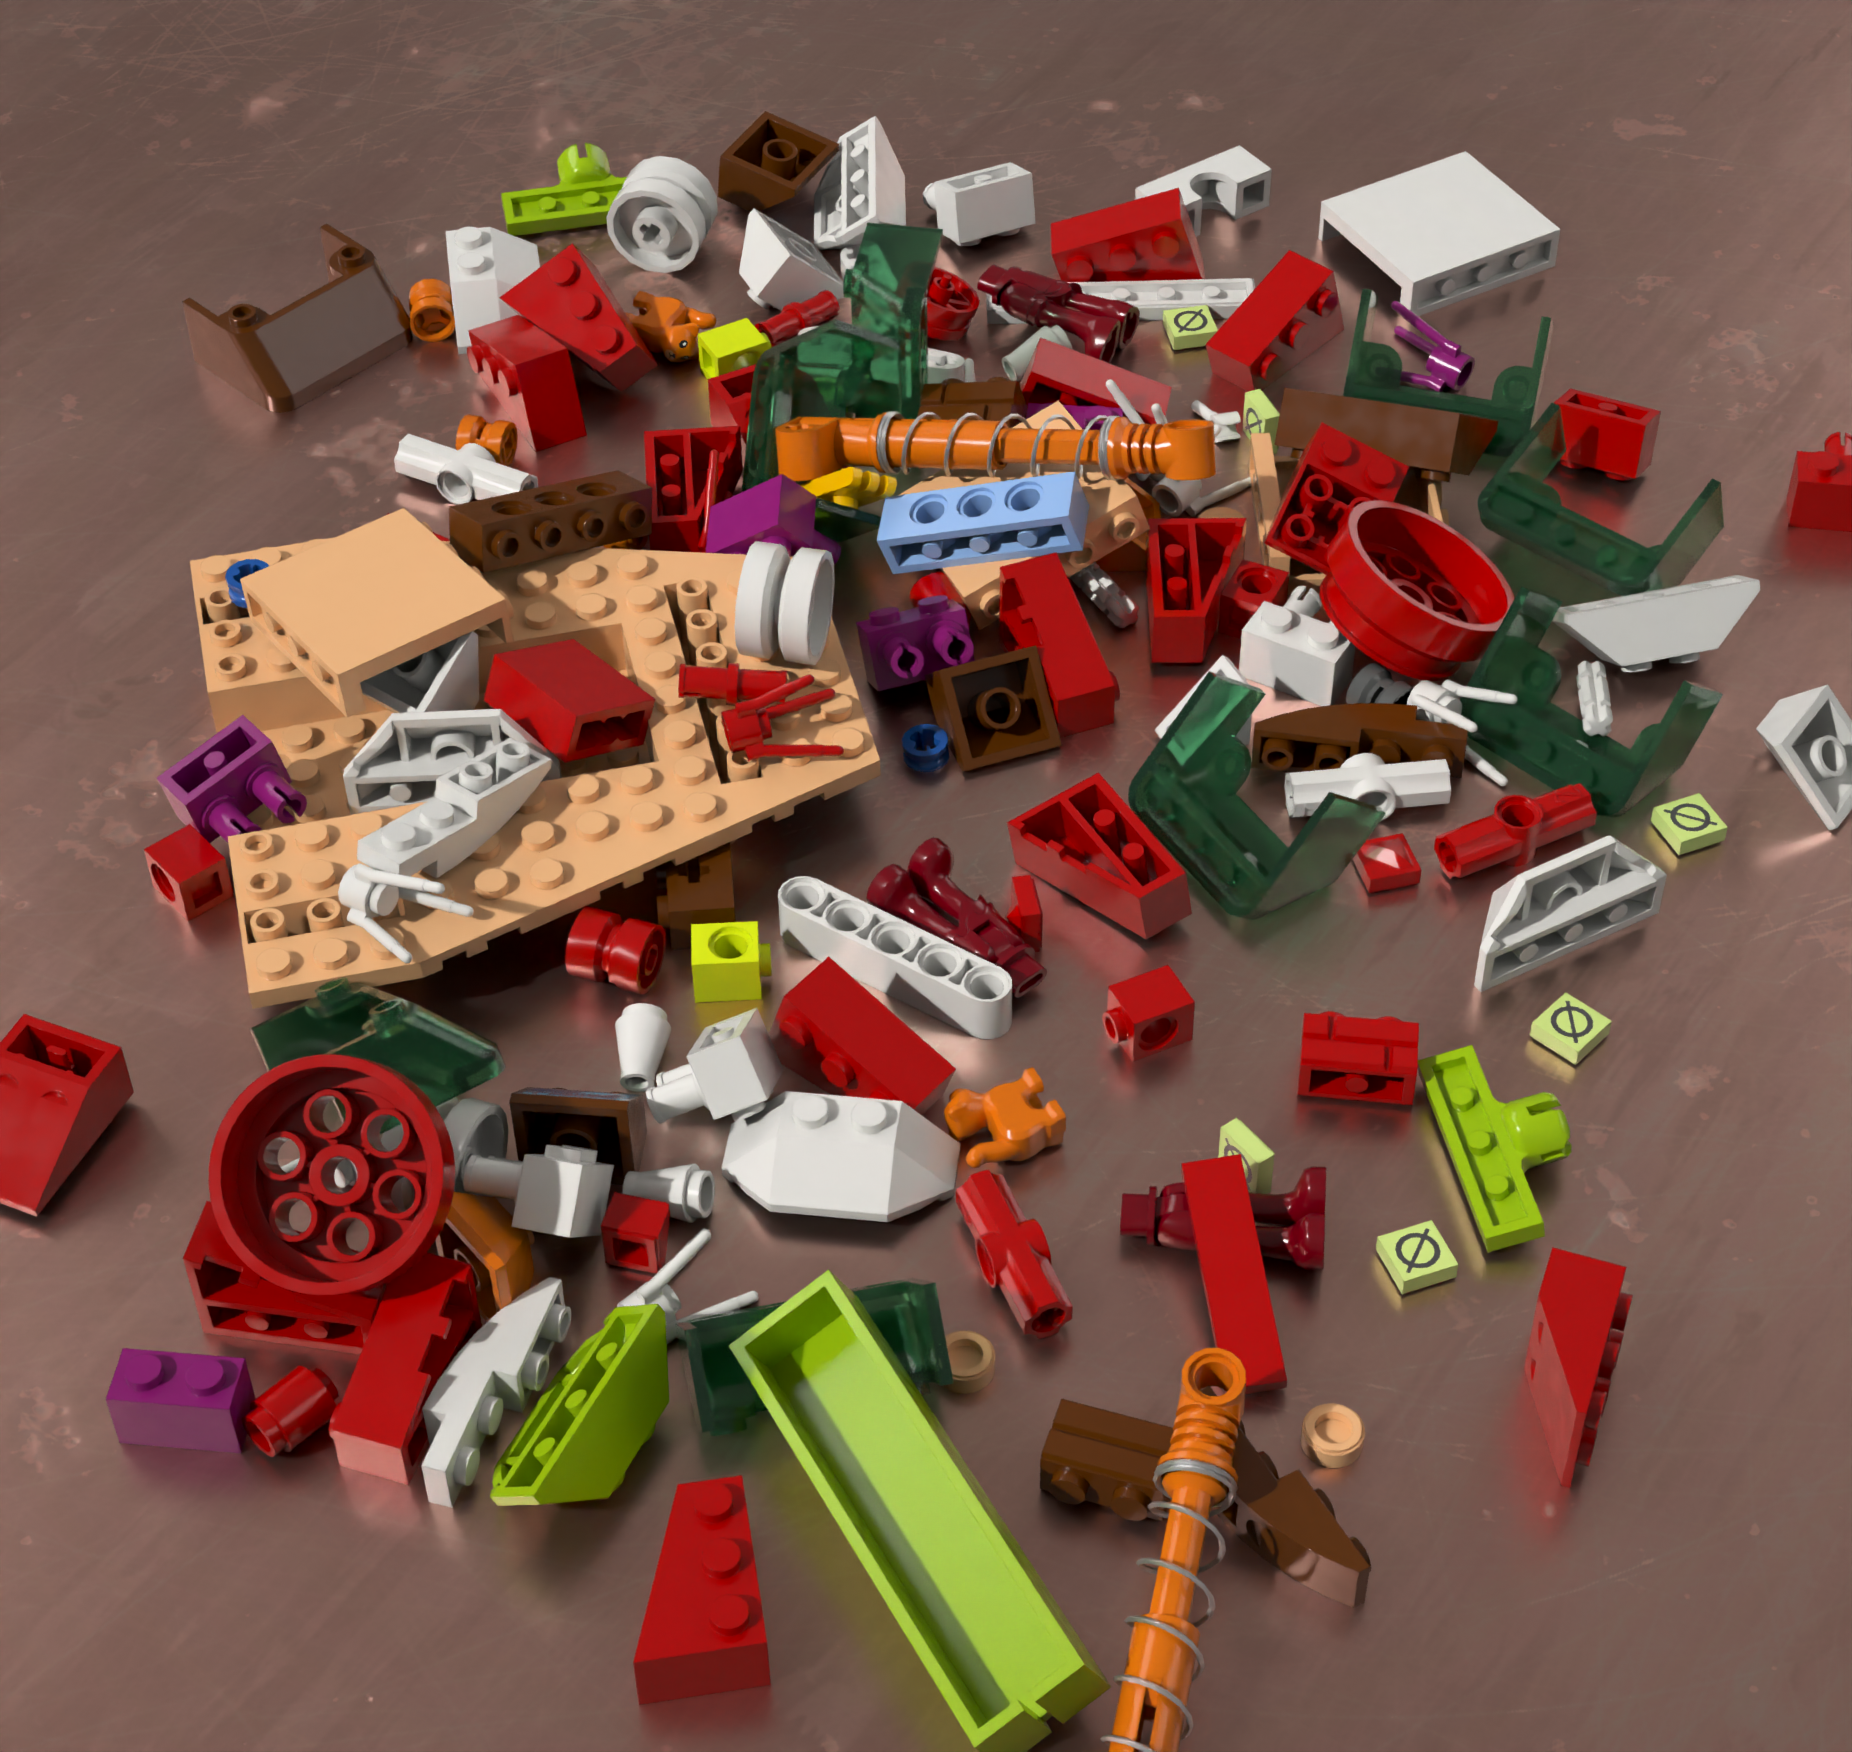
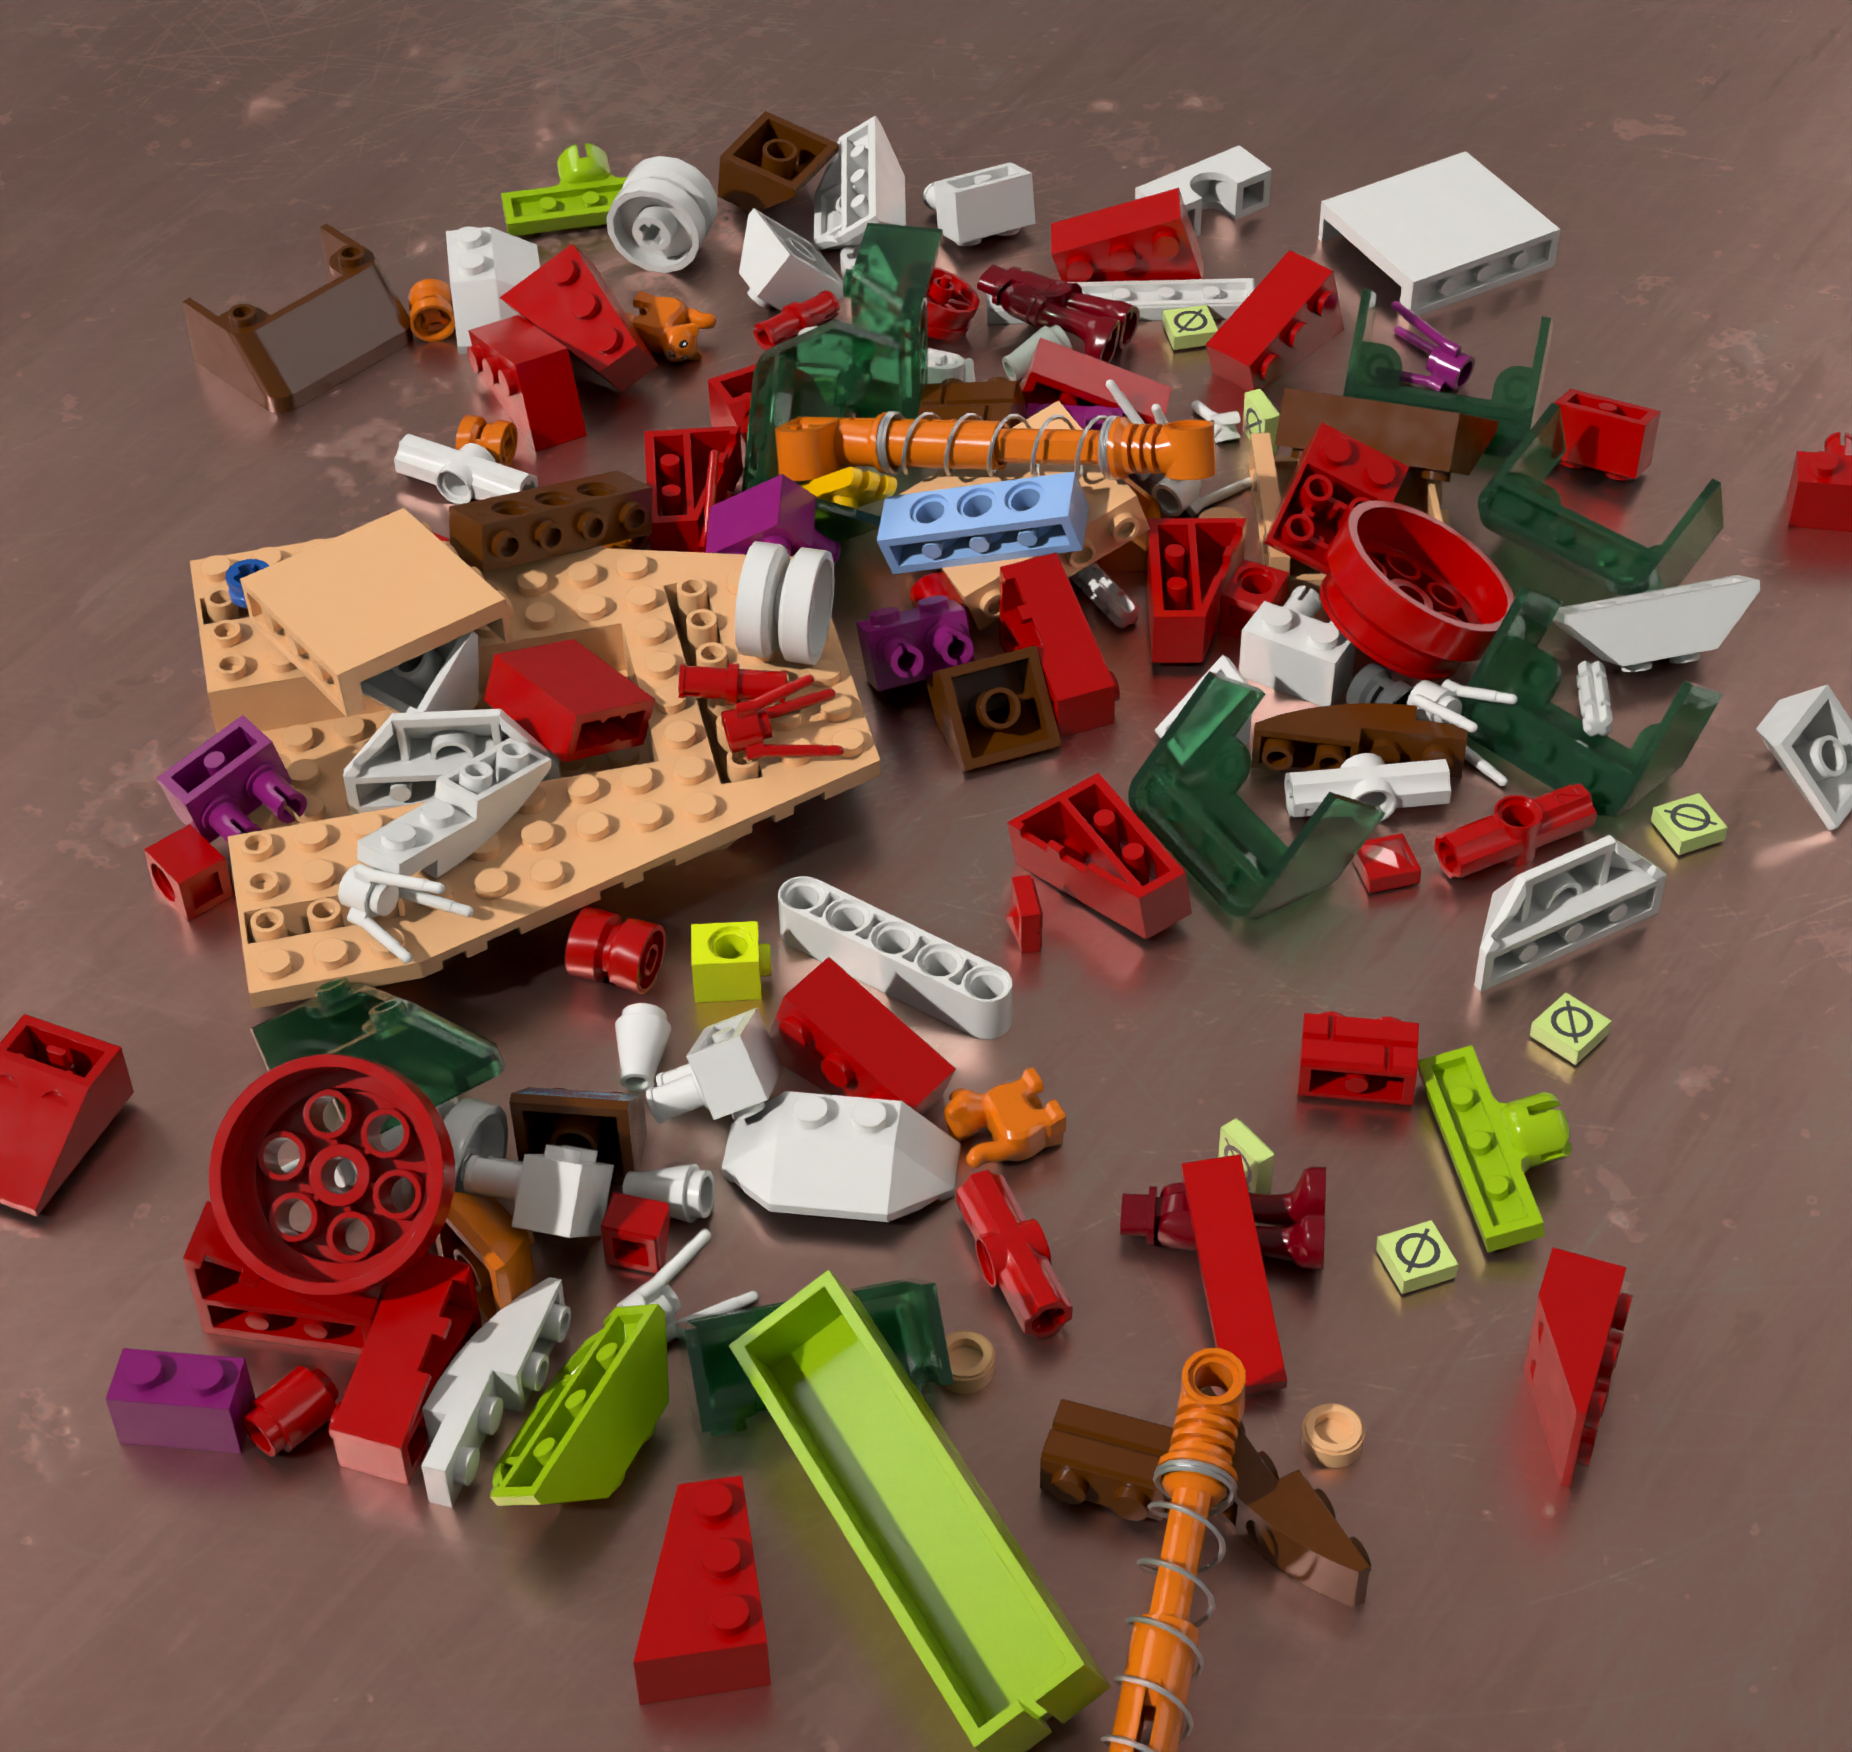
(696, 894): reddish brown brick -> none
(730, 348): neon yellow brick -> none
(922, 736): blue bush -> none
(980, 925): dark red piece -> none
(1149, 1013): red brick -> none

